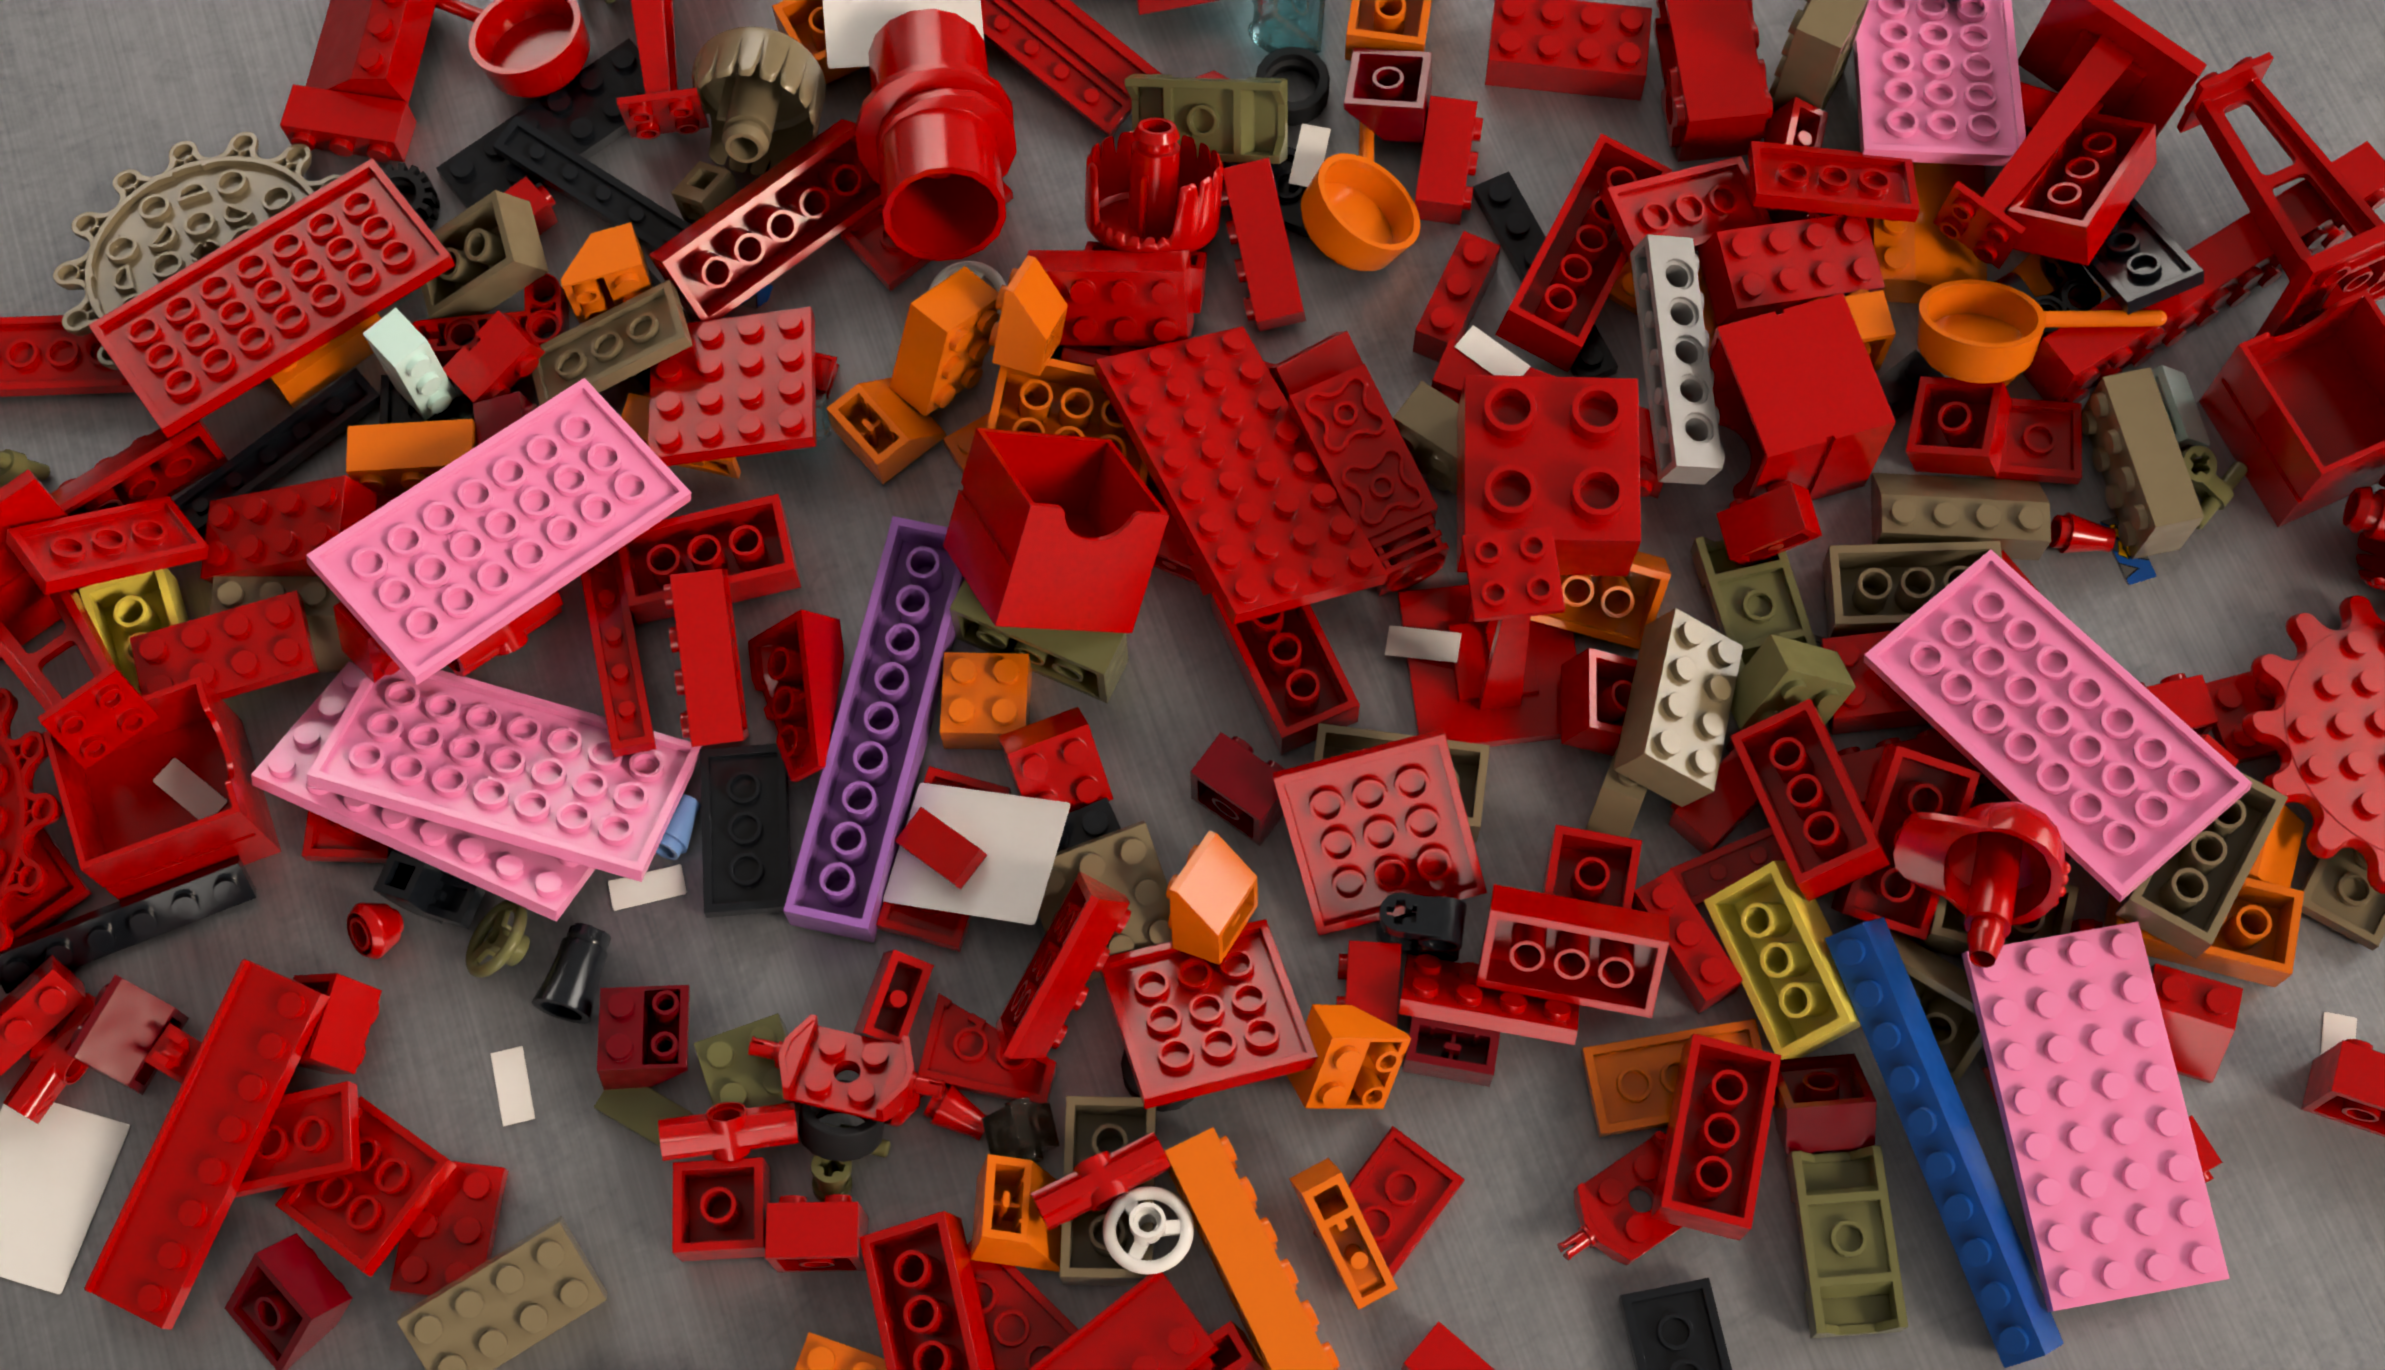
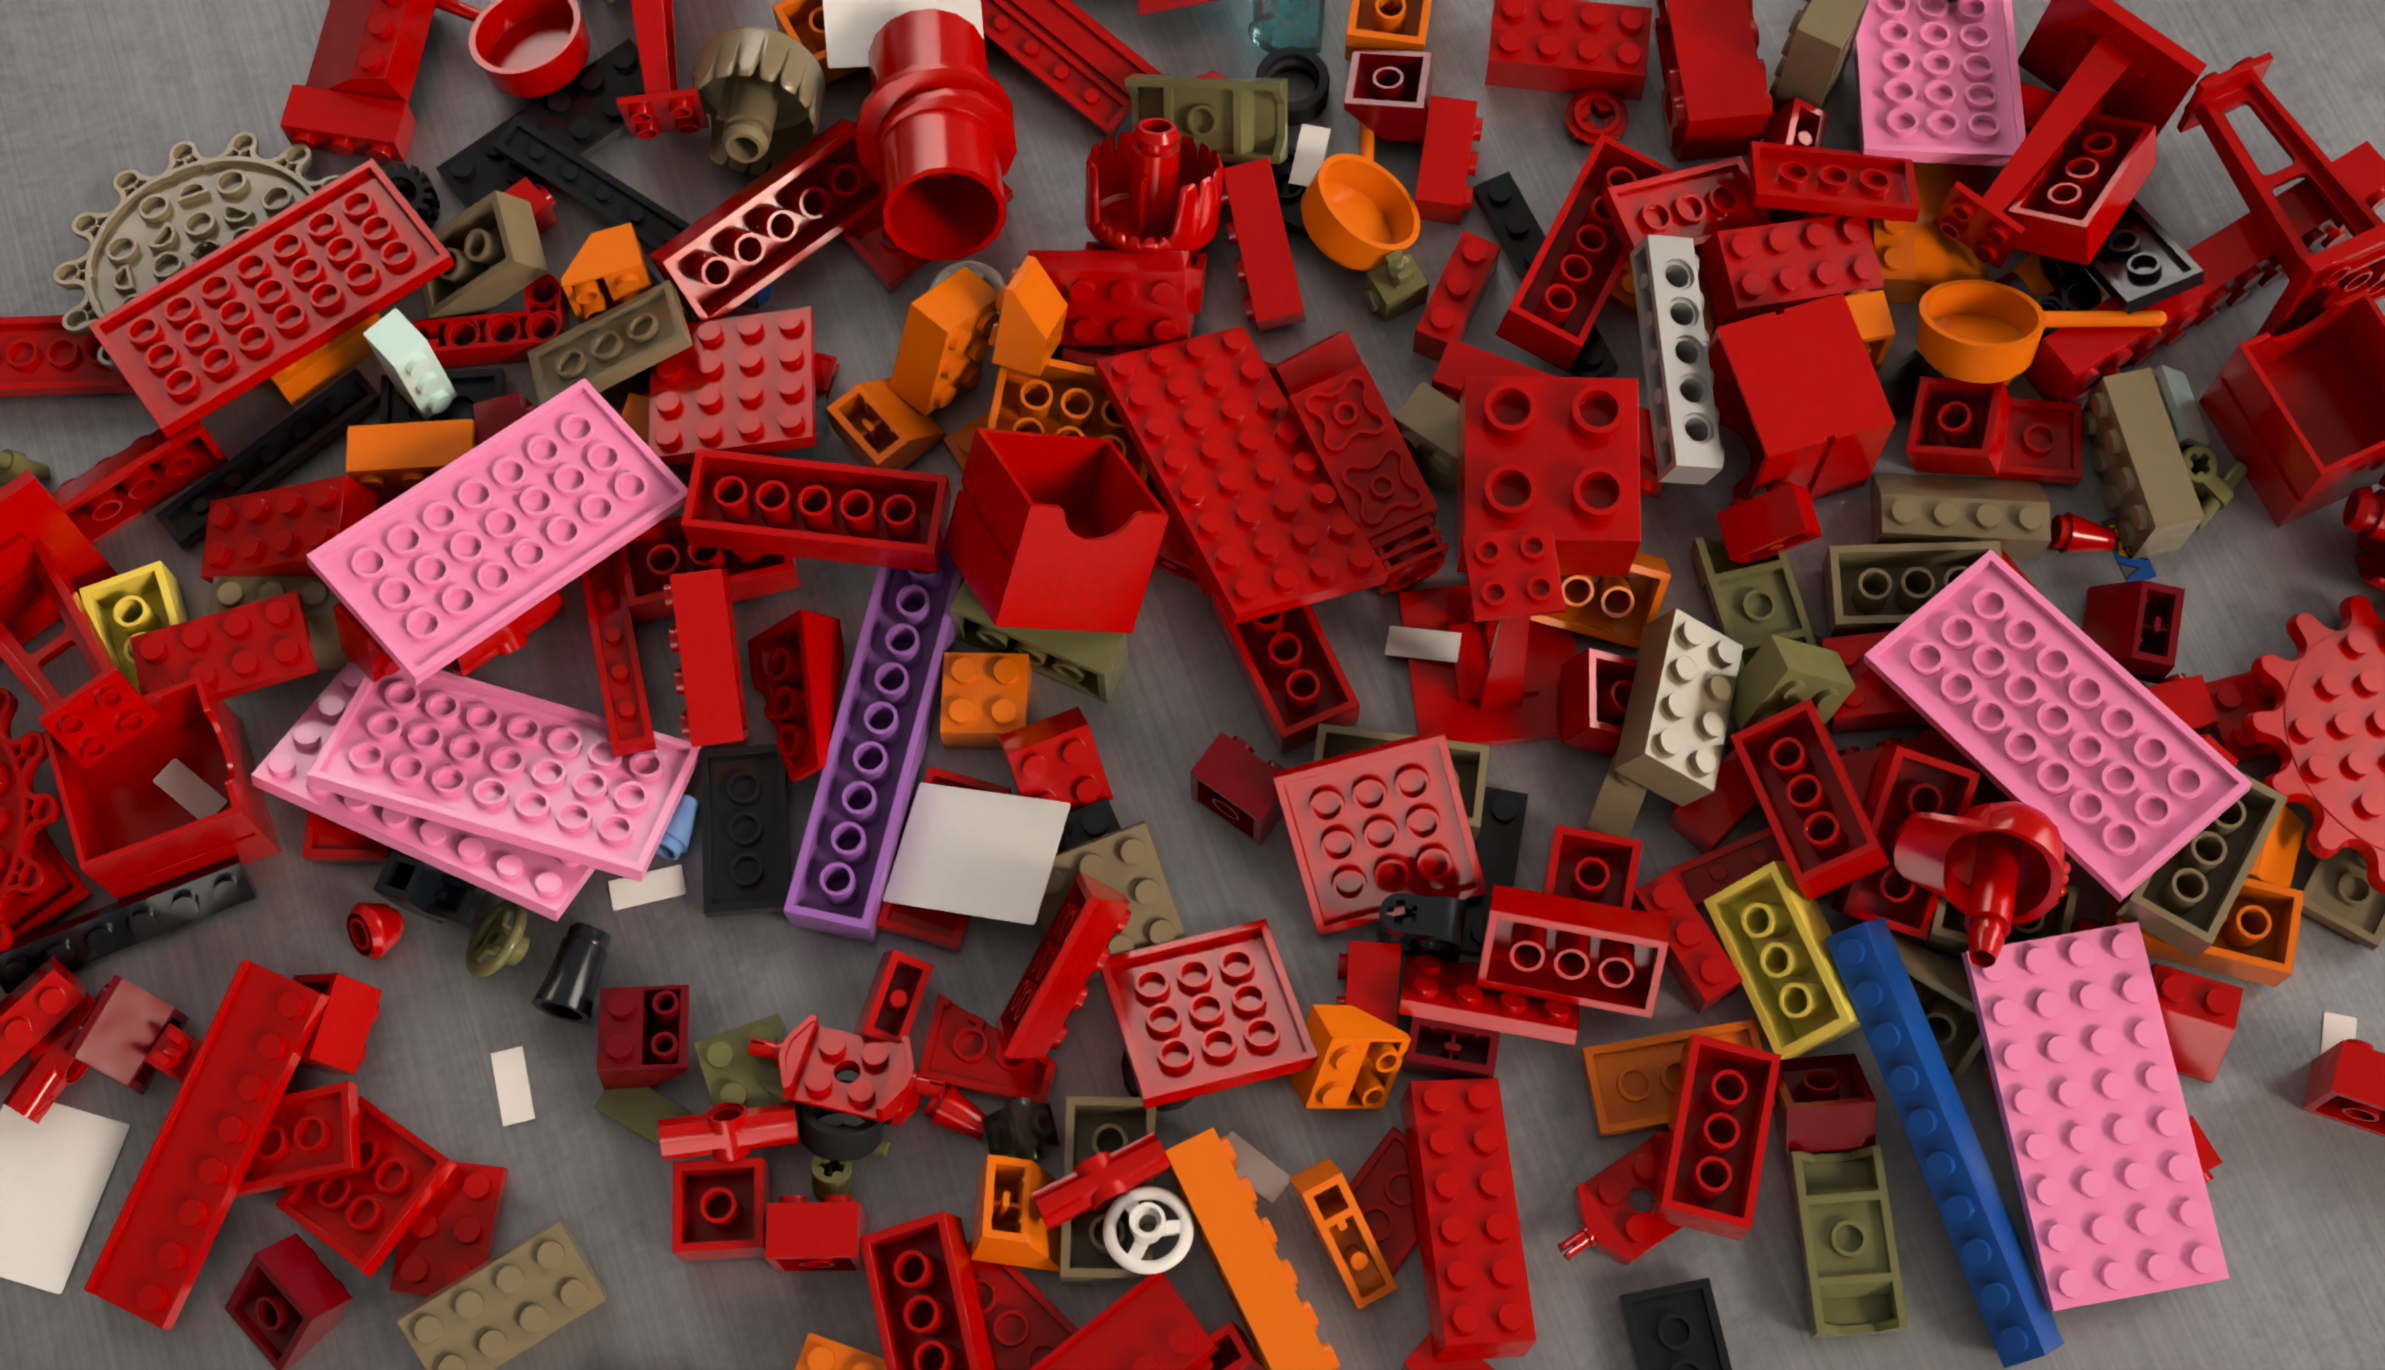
(106, 544): red plate -> none
(495, 361): red brick -> none
(703, 190): dark tan brick -> none
(817, 510): none -> red brick
(941, 848): red tile -> none
(1211, 900): orange slope -> none
(1263, 1174): none -> white sticker
(1395, 286): none -> olive brick
(1467, 1220): none -> red brick
(1490, 354): white sticker -> none
(1498, 858): none -> black plate
(1606, 106): none -> red gear
(2136, 625): none -> dark red slope

